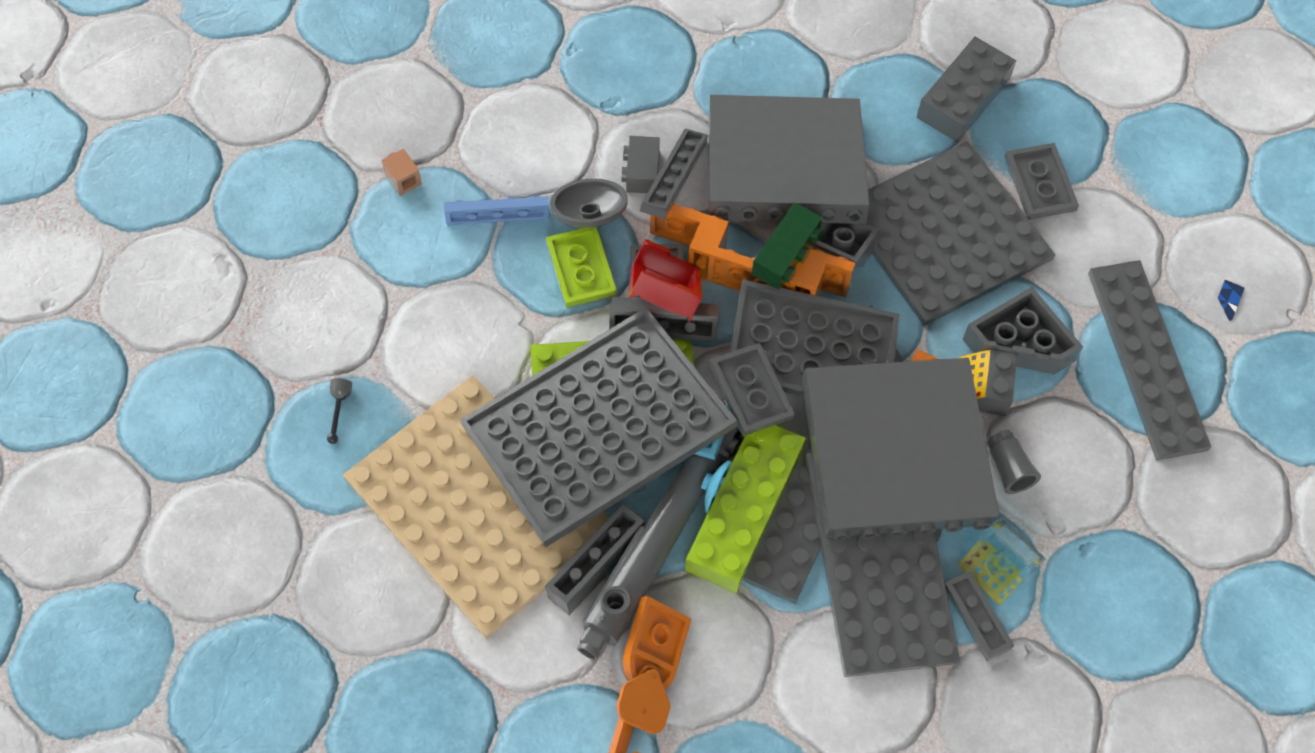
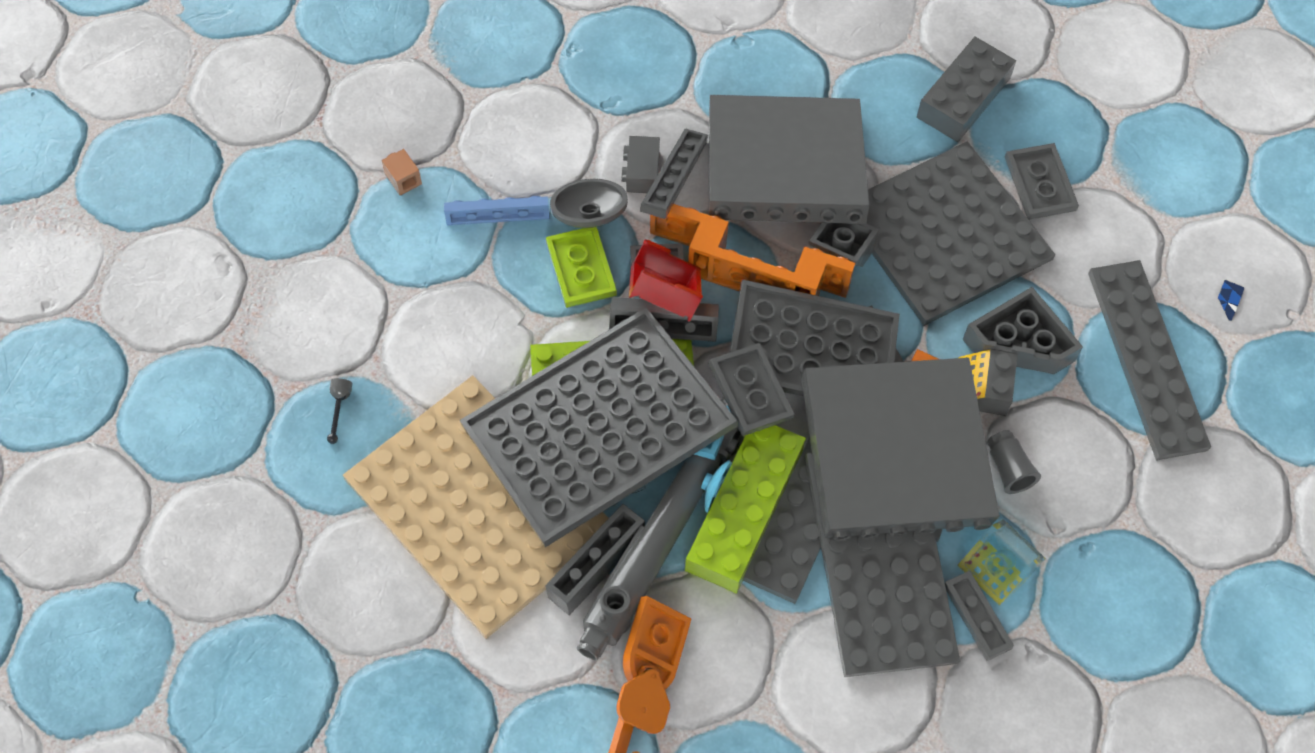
(787, 246): dark green brick -> none

